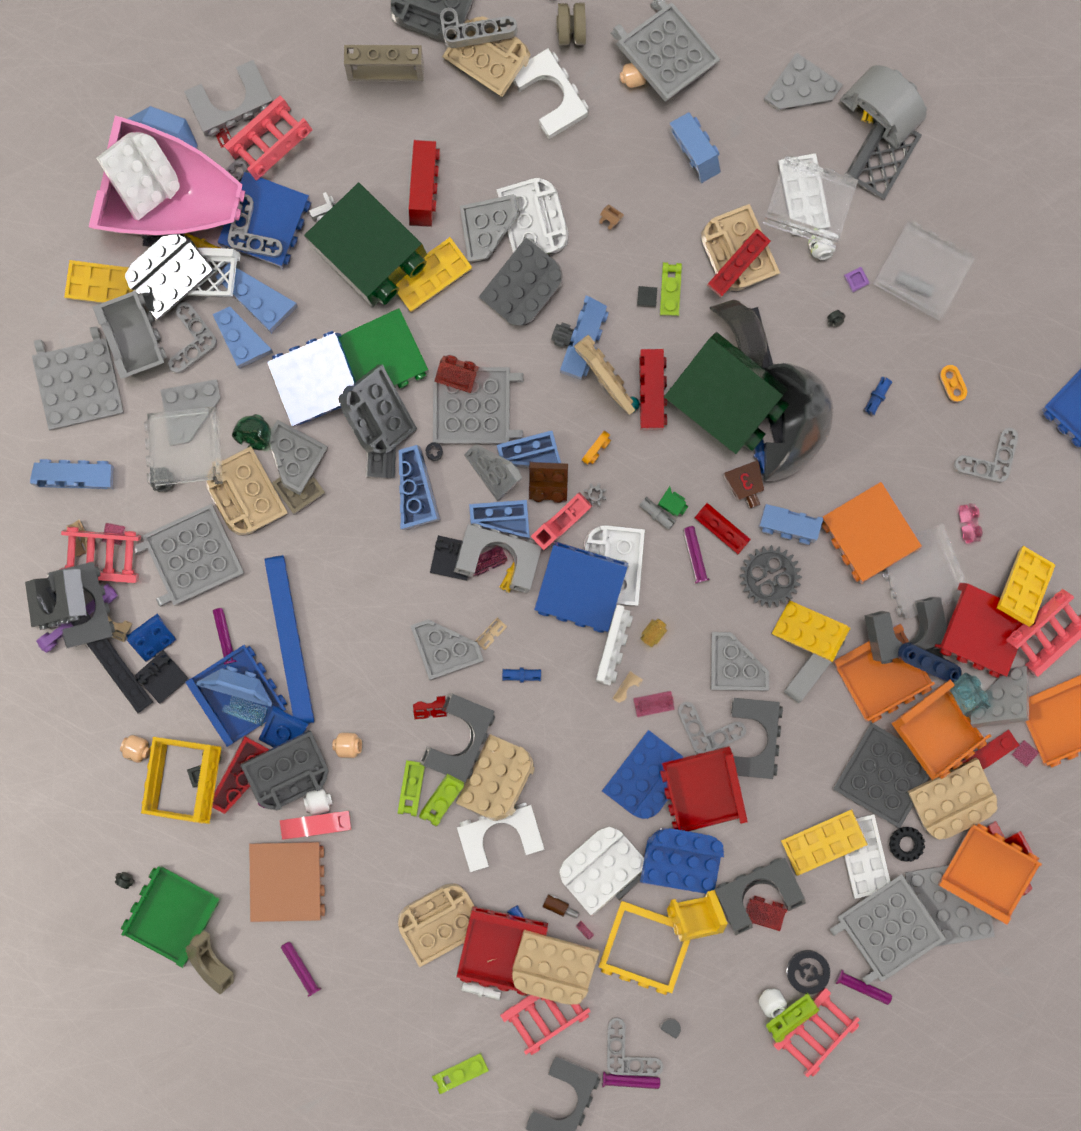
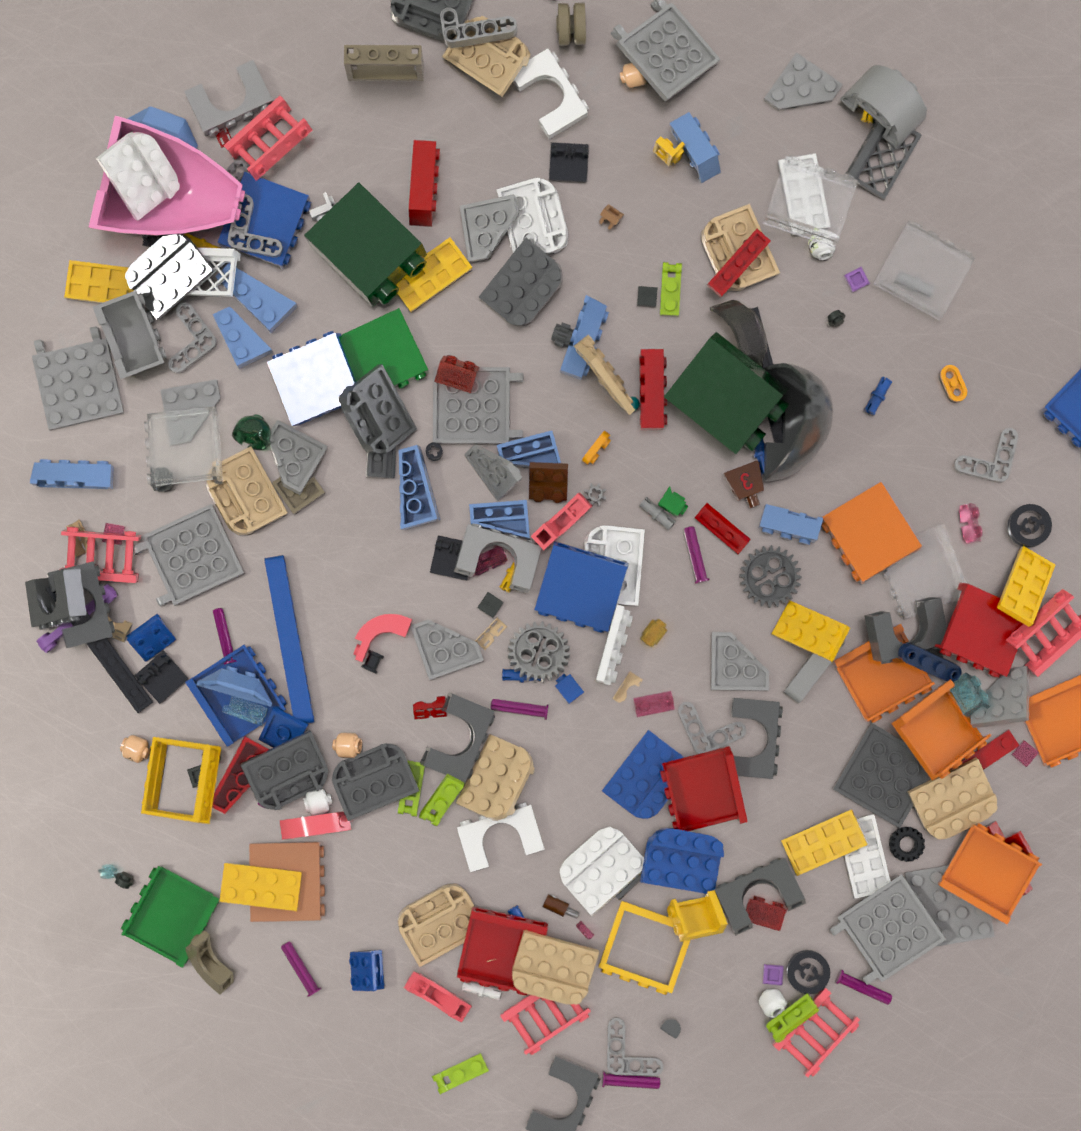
(107, 871): none -> clear light blue plate
(260, 886): none -> yellow plate
(366, 970): none -> blue bracket
(372, 661): none -> black bush
(373, 780): none -> dark grey plate
(381, 624): none -> coral arch
(438, 996): none -> coral arch
(490, 605): none -> pearl dark grey tile
(519, 708): none -> magenta axle
(522, 645): none -> light grey gear
(568, 162): none -> black hinge
(568, 688): none -> blue brick
(664, 150): none -> yellow bracket
(773, 974): none -> medium lavender tile
(1015, 529): none -> black wheel

